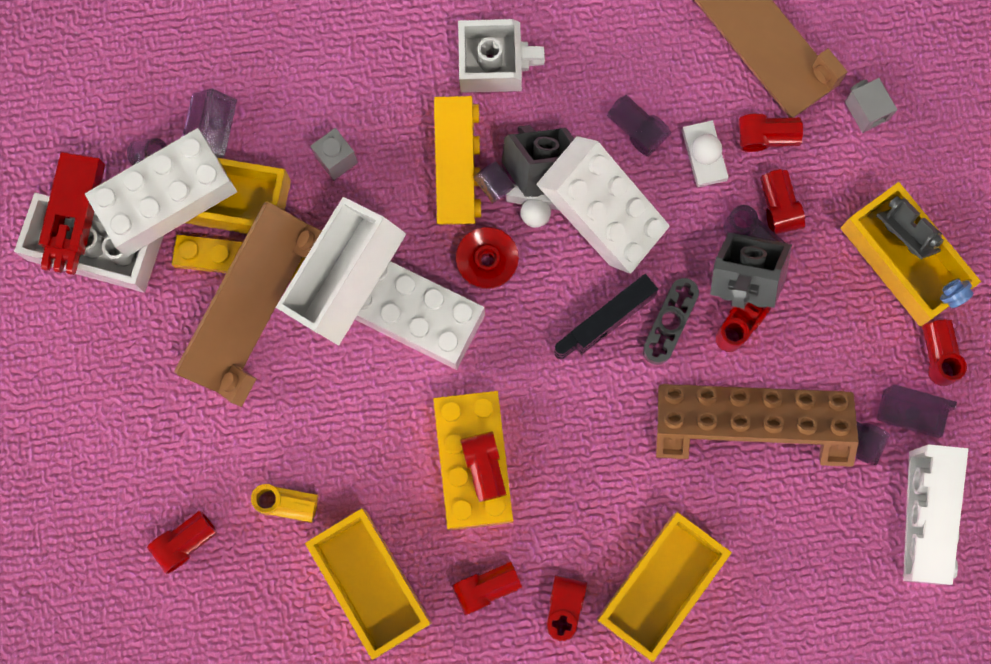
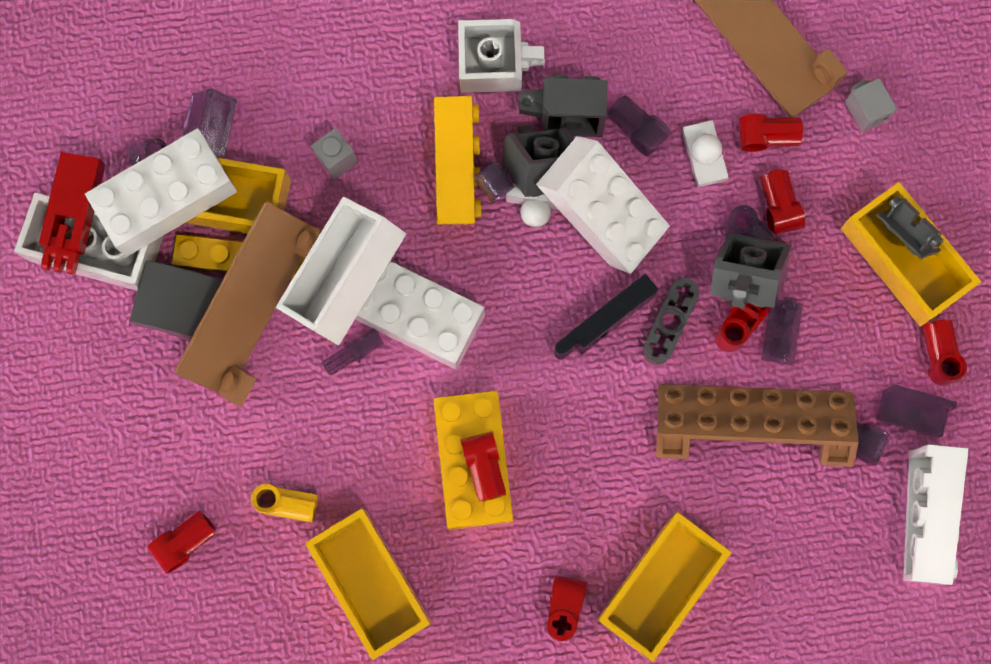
(172, 299): none -> dark grey slope
(353, 351): none -> clear purple axle
(480, 590): red piece -> none
(482, 243): red dish -> none
(569, 104): none -> dark grey hinge
(782, 331): none -> clear purple hinge
(956, 293): medium blue plate -> none

